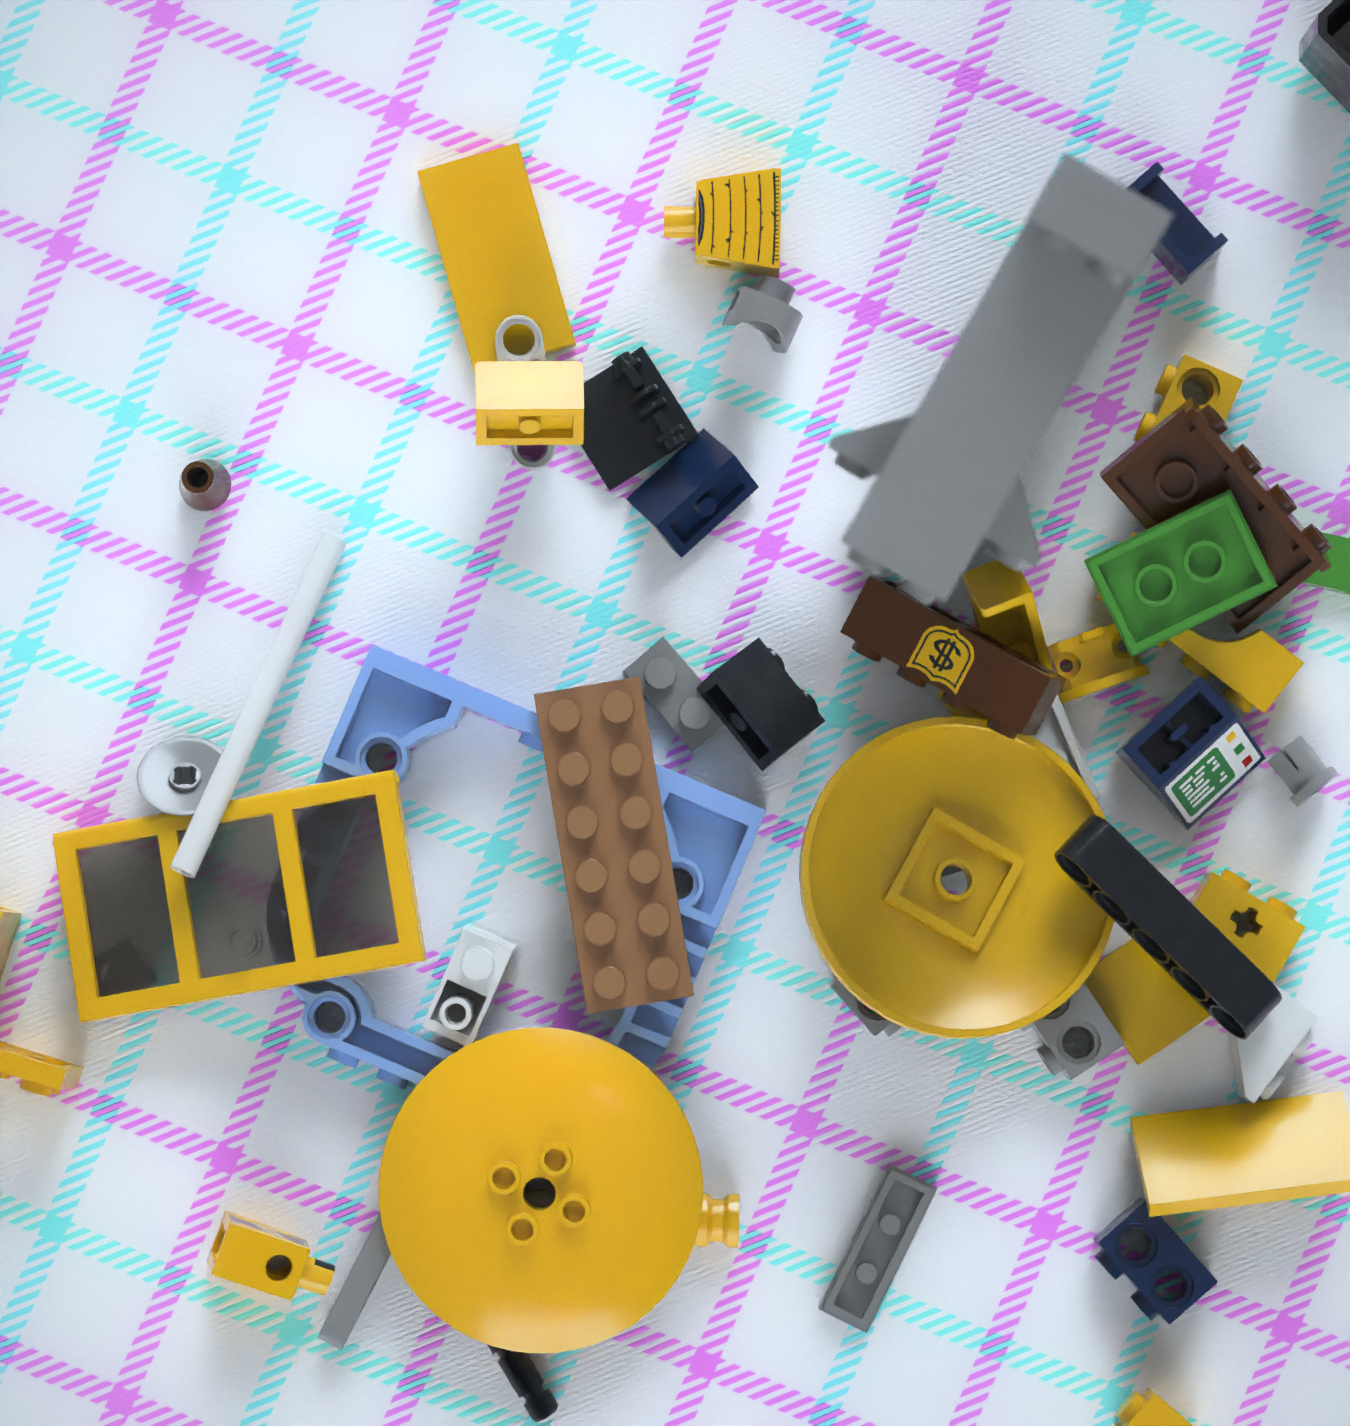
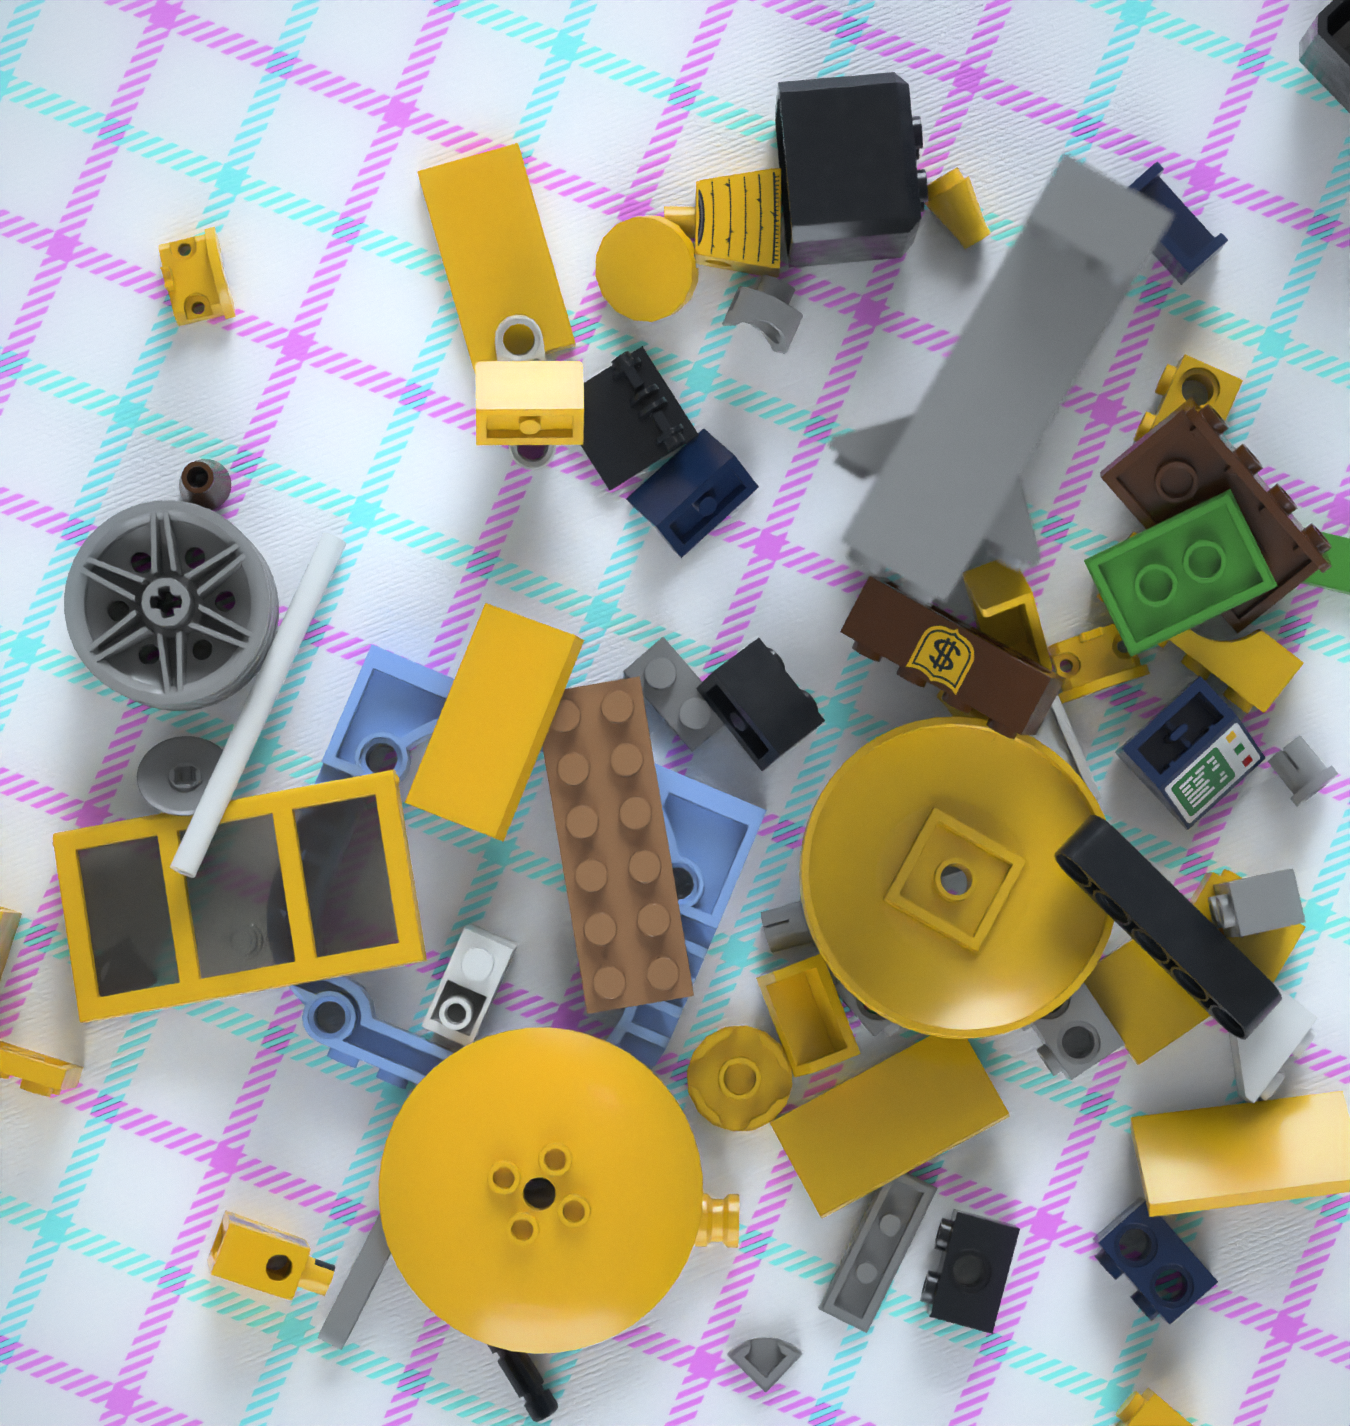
(105, 575): none -> light grey wheel
(196, 278): none -> yellow piece
(494, 721): none -> yellow piece
(646, 268): none -> yellow tile
(739, 1078): none -> yellow tile
(765, 1359): none -> light grey tile
(786, 927): none -> light grey bush
(808, 1015): none -> yellow panel
(849, 168): none -> black plate
(888, 1121): none -> yellow tile
(957, 207): none -> yellow cone
(978, 1302): none -> black brick
(1257, 904): none -> light grey brick

